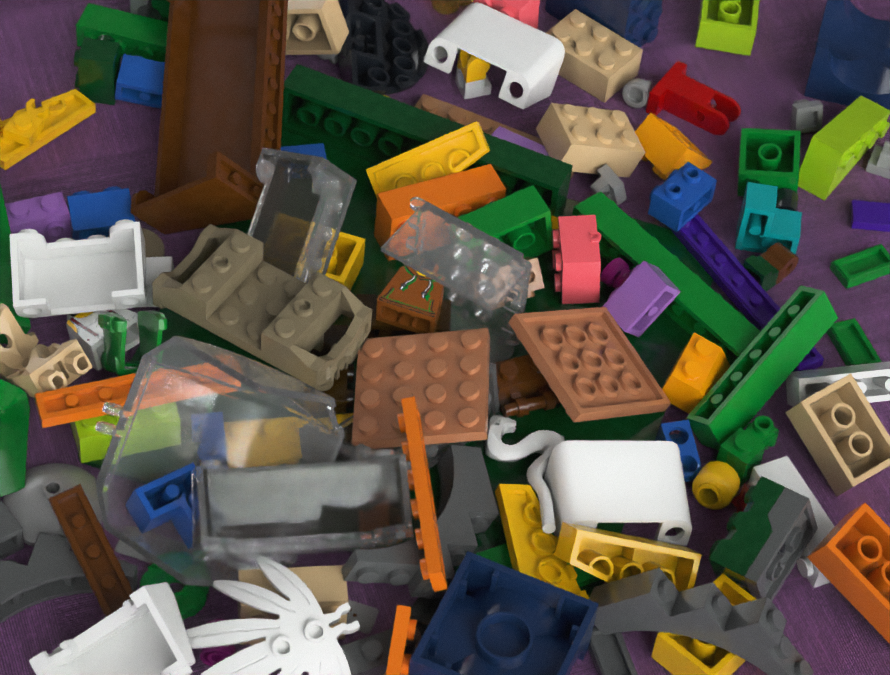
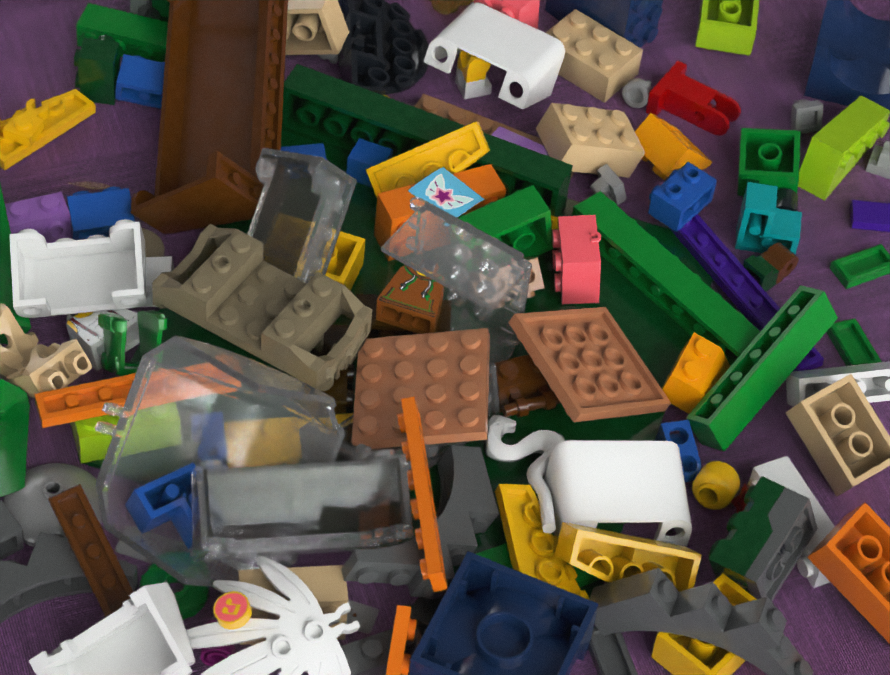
(94, 185): none -> sticker
(232, 610): none -> tile
(363, 156): none -> blue brick
(446, 192): none -> sticker
(615, 273): magenta wheel -> none
(641, 298): medium lavender brick -> none
(746, 447): green brick -> none

